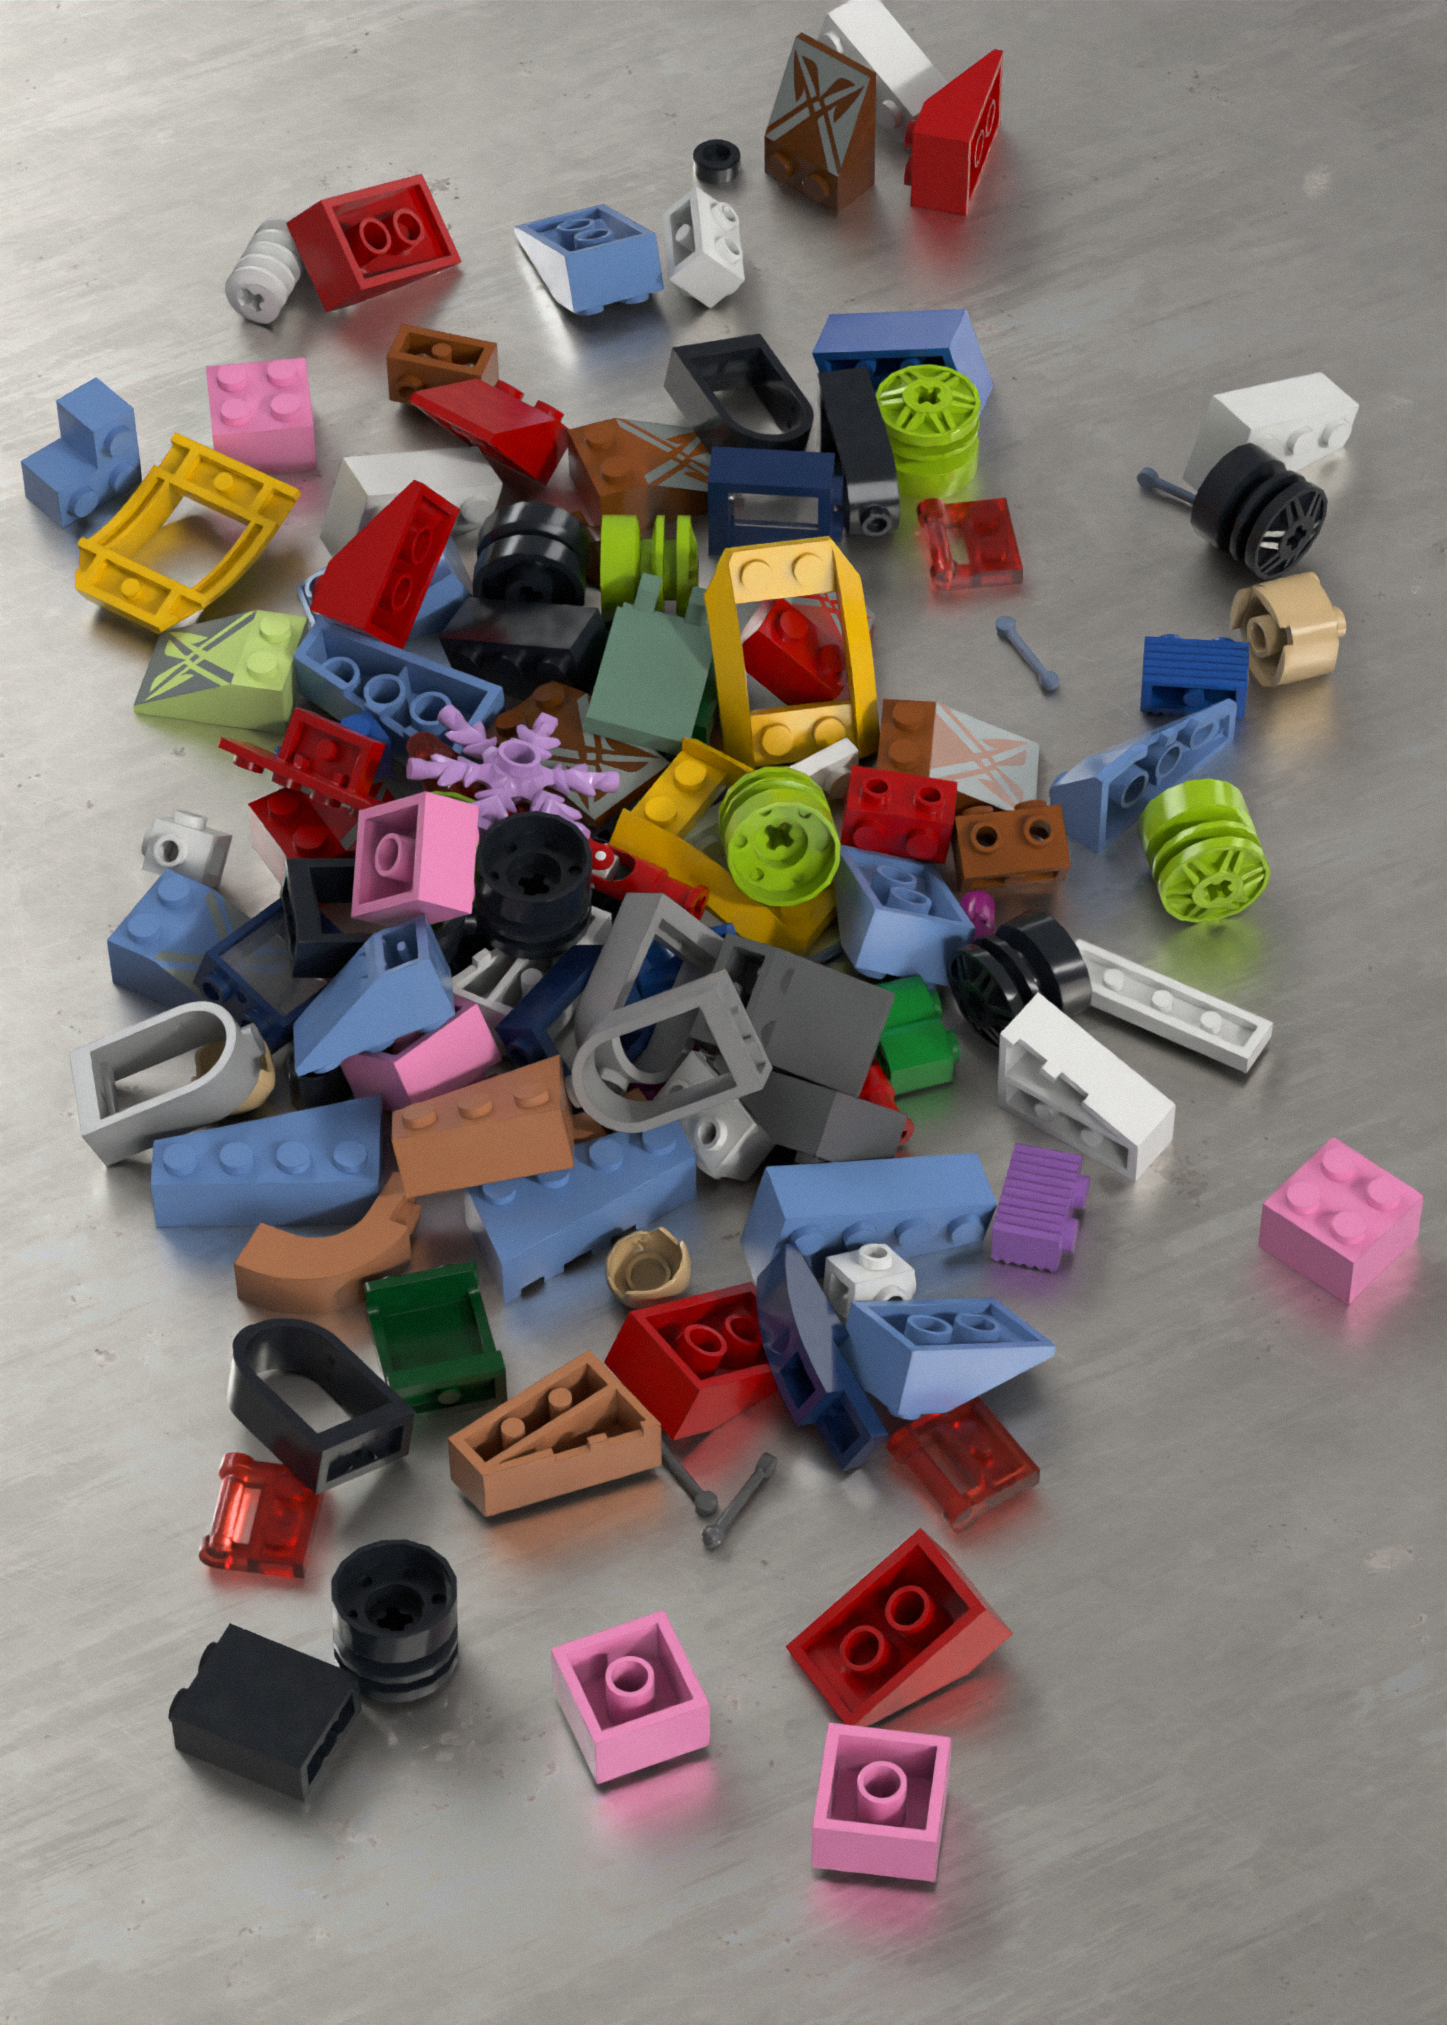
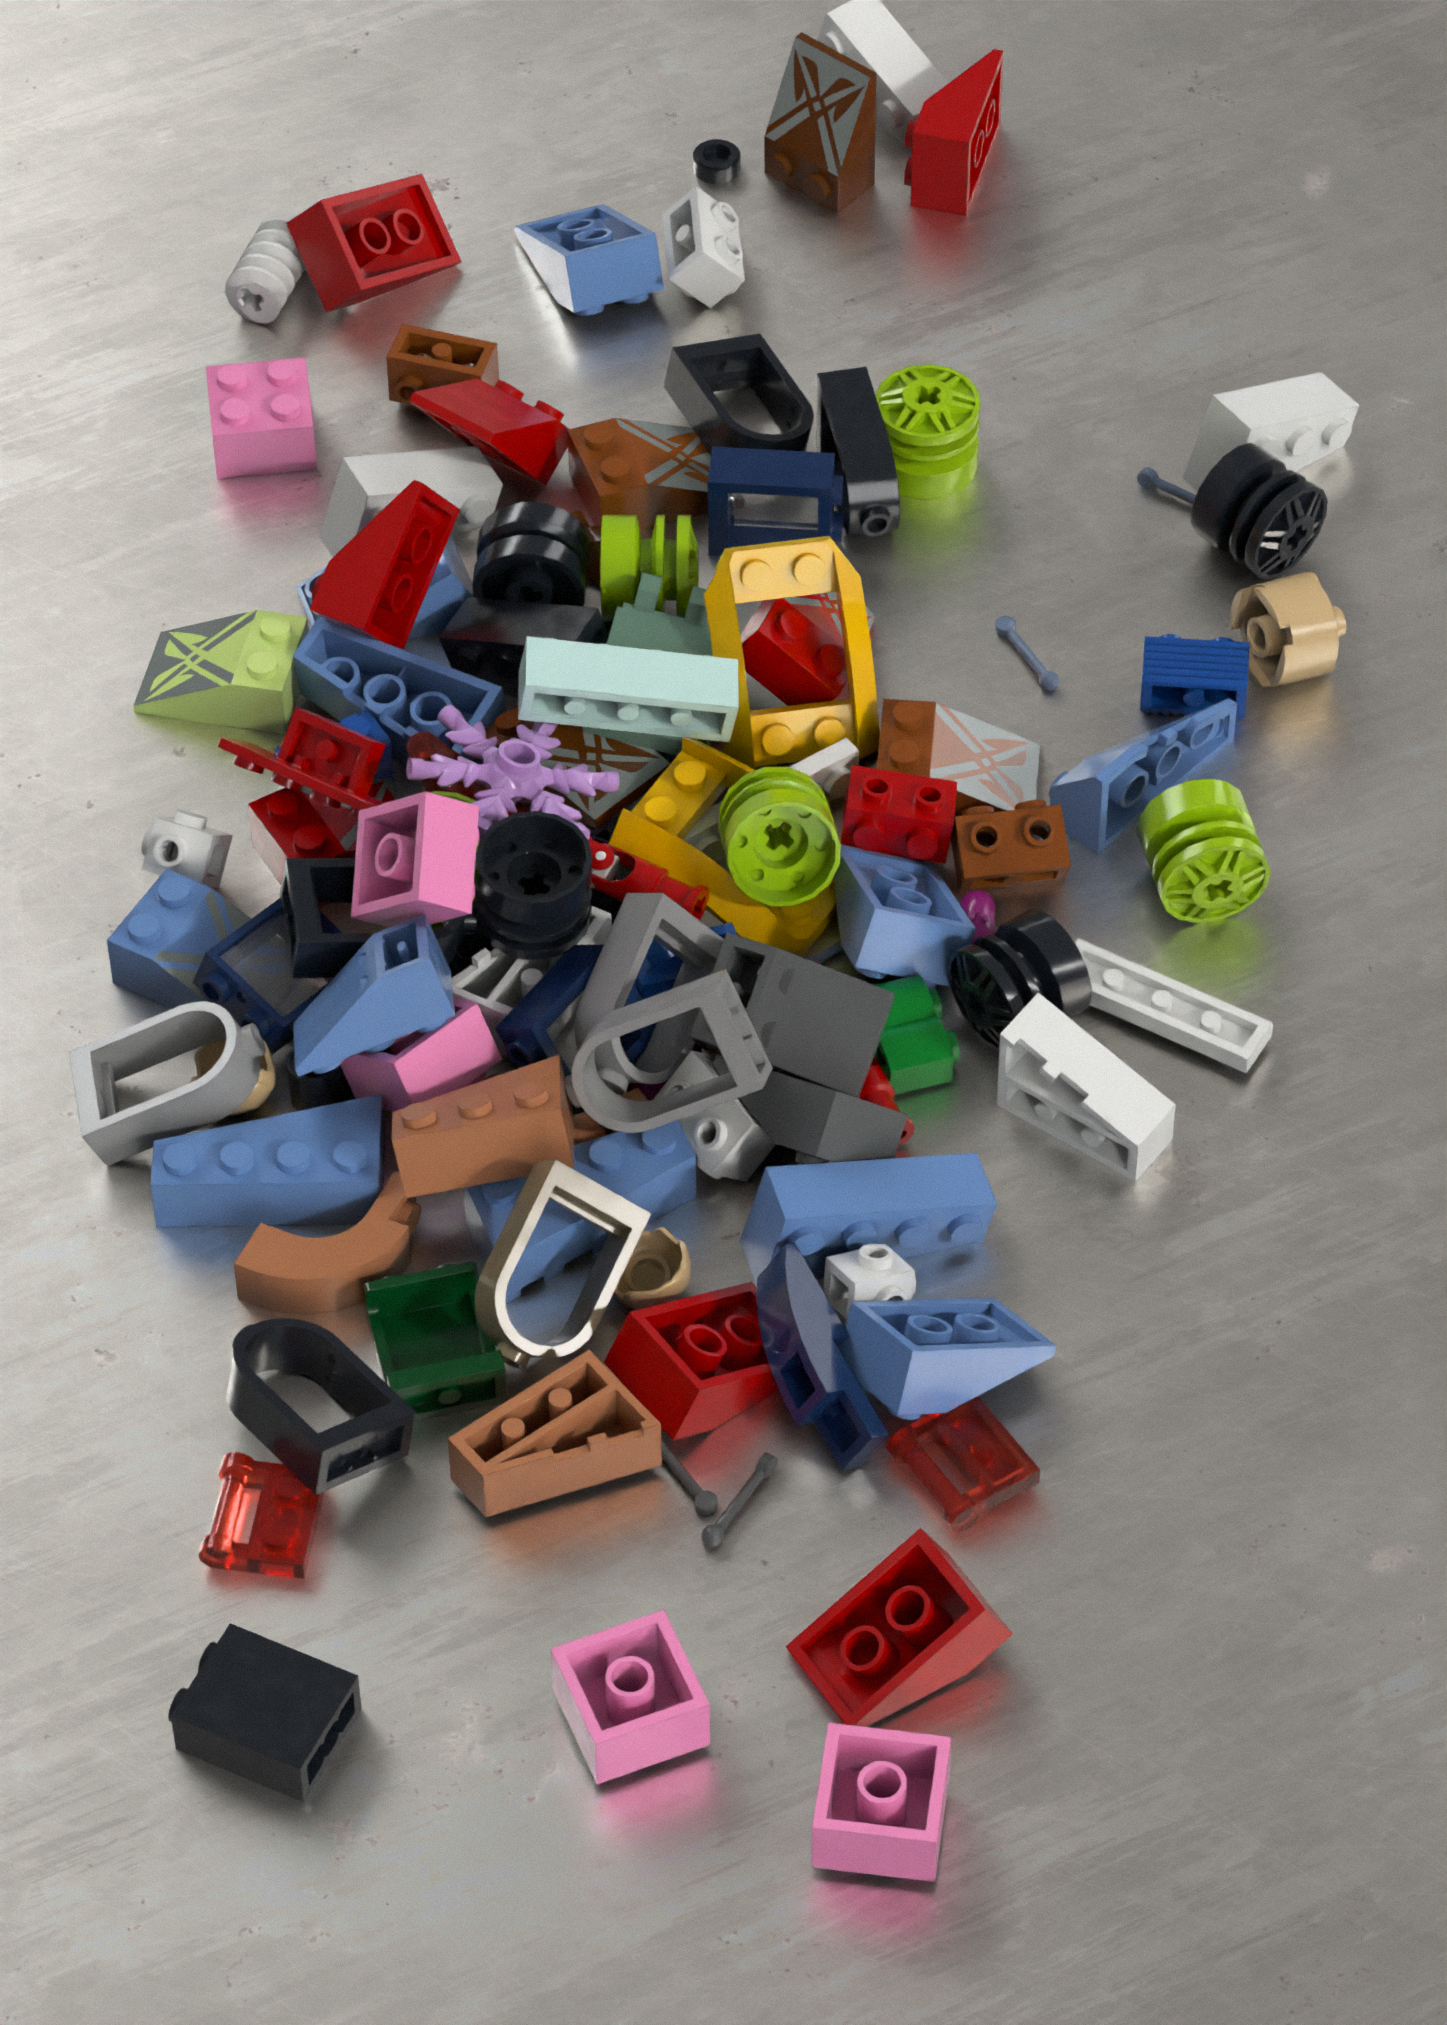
(91, 459): medium blue brick -> none
(208, 478): yellow wedge -> none
(395, 1619): black wheel -> none
(587, 1200): none -> dark tan window
(628, 689): none -> light aqua brick
(903, 339): wedge -> none
(985, 538): clear red plate -> none
(1038, 1206): medium lavender brick -> none
(1340, 1220): bright pink brick -> none

